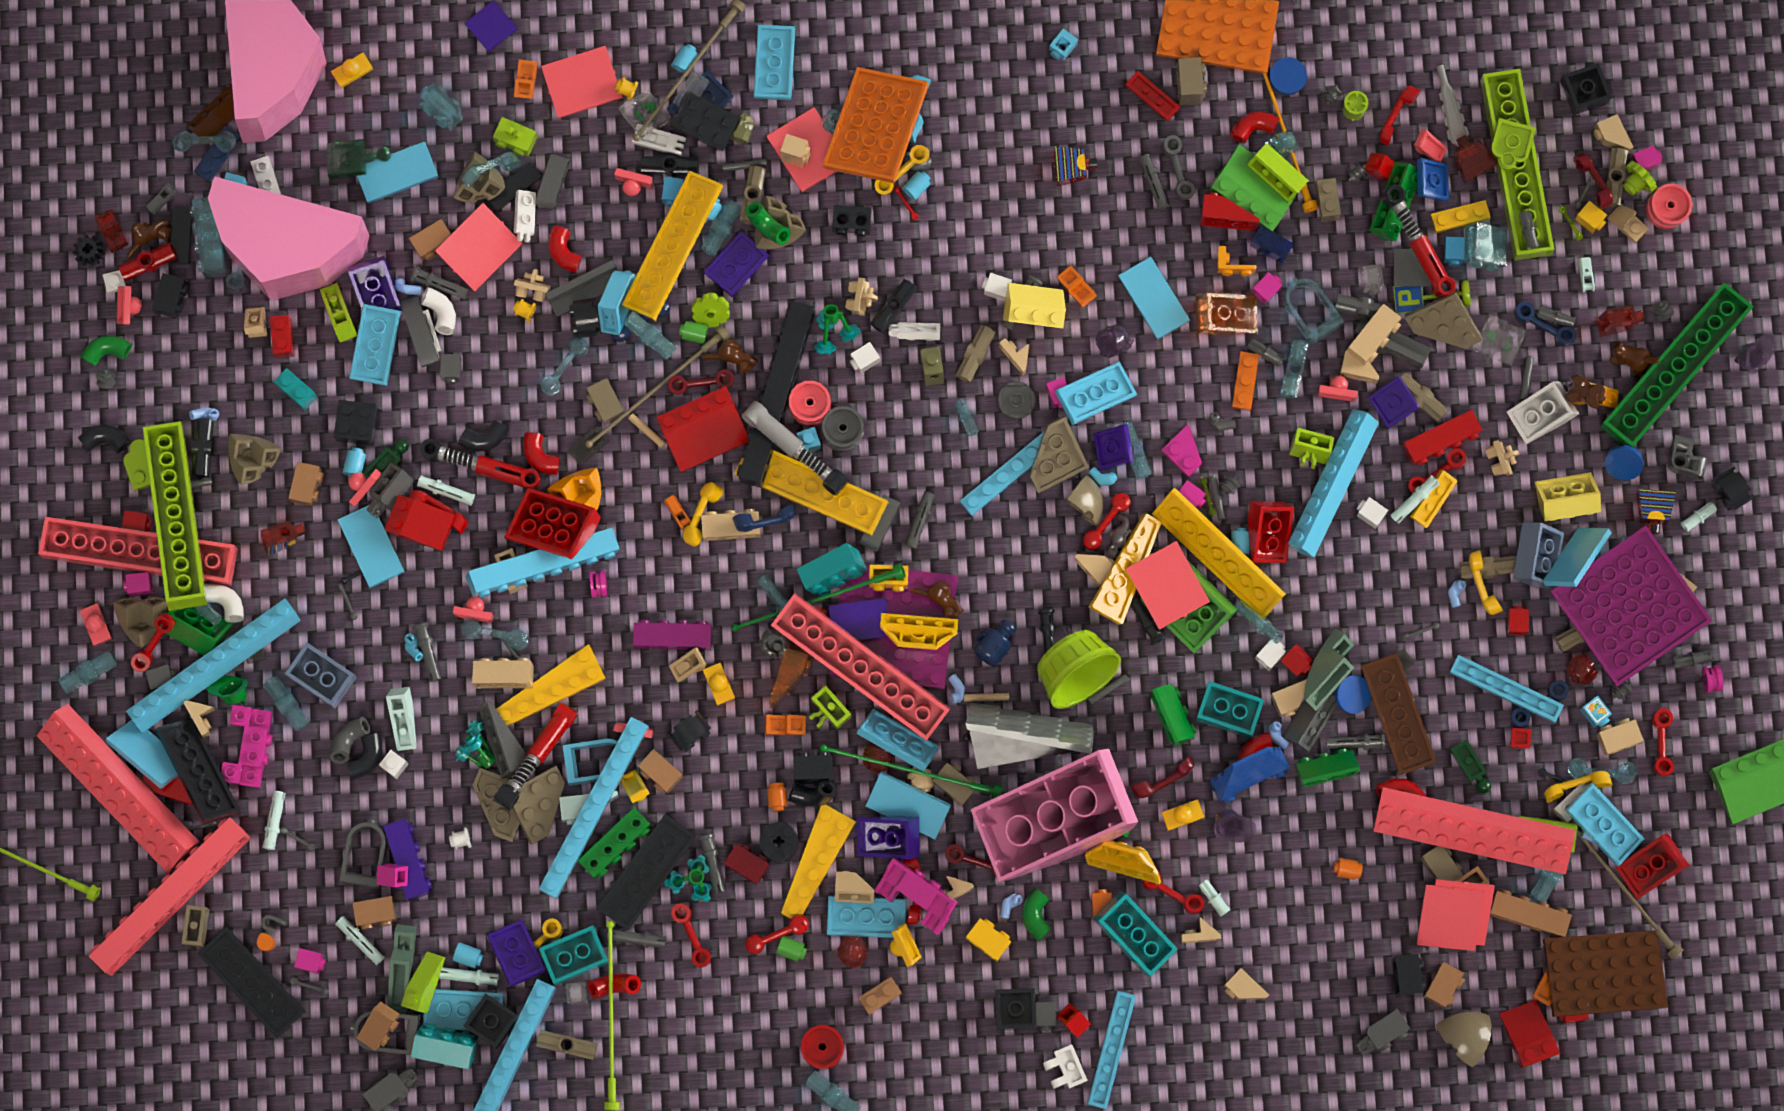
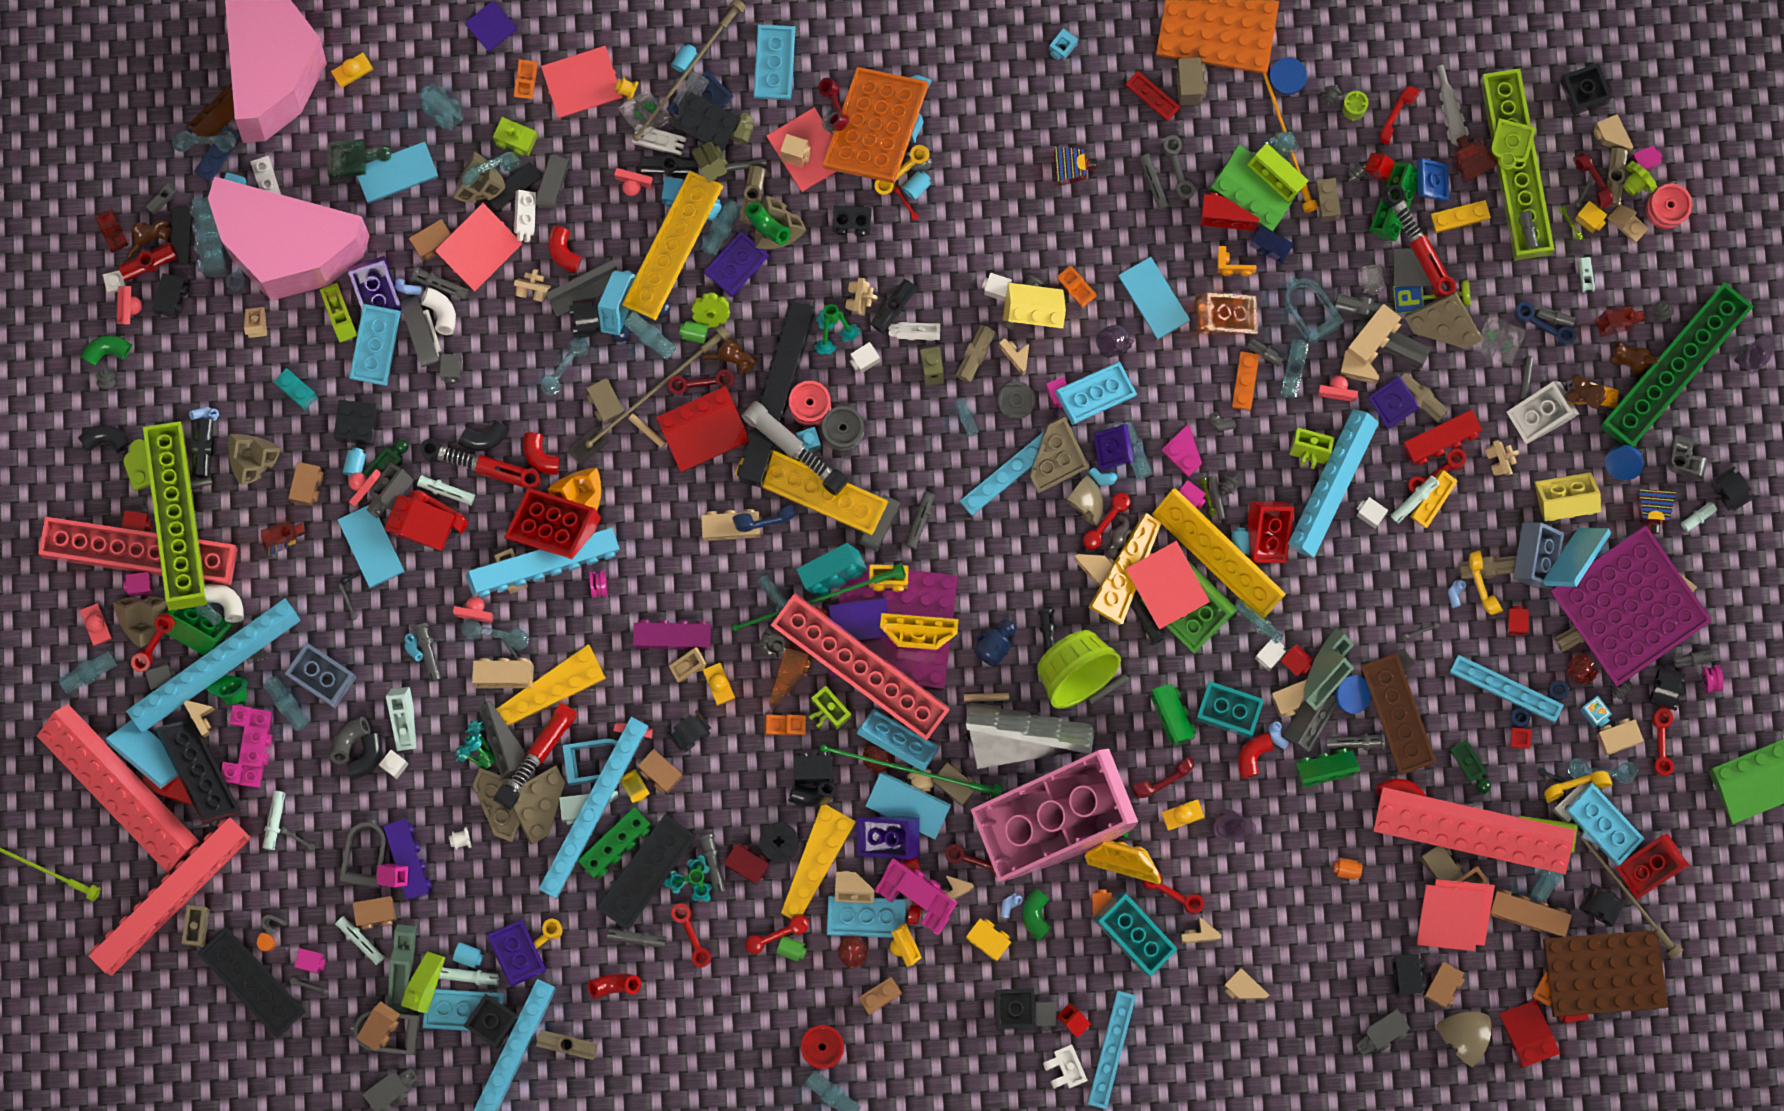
(94, 254): black gear -> none
(282, 336): red brick -> none
(445, 1046): teal brick -> none
(524, 310): yellow brick -> none
(574, 955): teal brick -> none
(576, 993): clear brick -> none
(611, 1104): lime piece -> none
(676, 509): orange bar -> none
(709, 492): yellow piece -> none
(710, 161): none -> olive brick
(777, 797): orange brick -> none
(830, 89): none -> dark red piece
(941, 595): reddish brown animal -> none
(959, 689): light blue arm -> none
(1214, 898): light aqua axle -> none
(1248, 772): blue wedge -> none
(1252, 122): red cylinder -> none
(1267, 288): dark pink brick -> none
(1430, 146): coral tile -> none
(1454, 251): dark azure brick -> none
(1485, 246): clear light blue brick -> none
(1602, 905): none -> black brick
(1667, 688): none -> black brick

